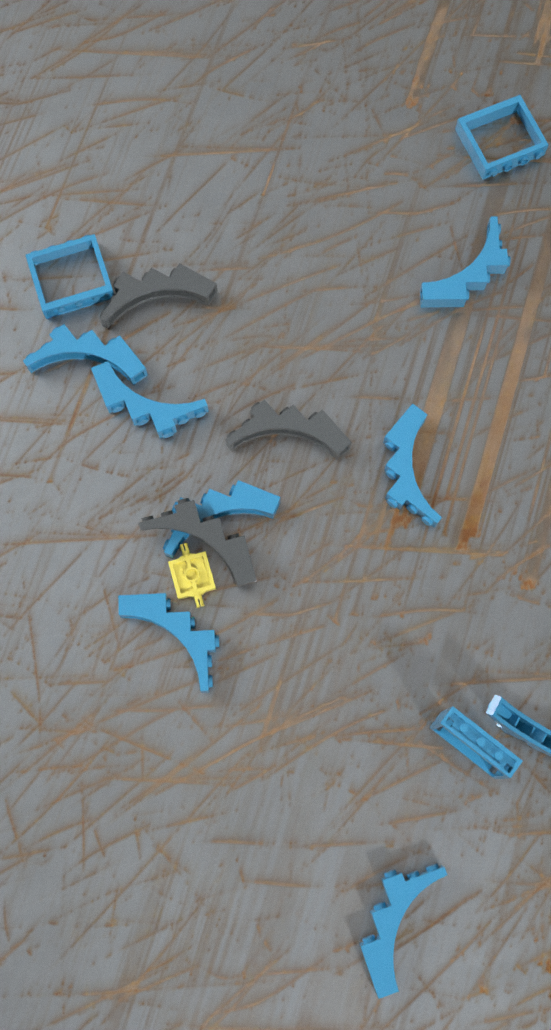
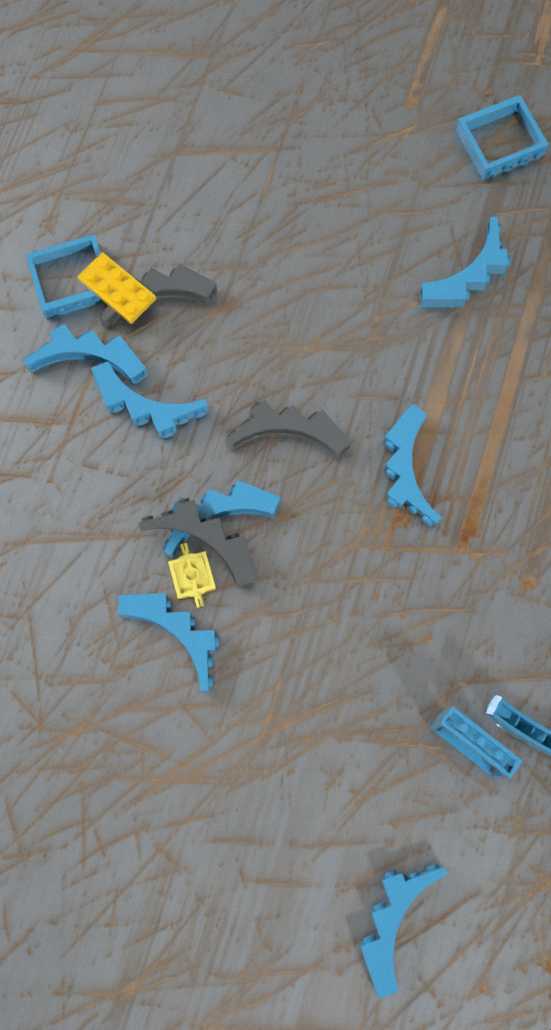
(116, 288): none -> yellow plate

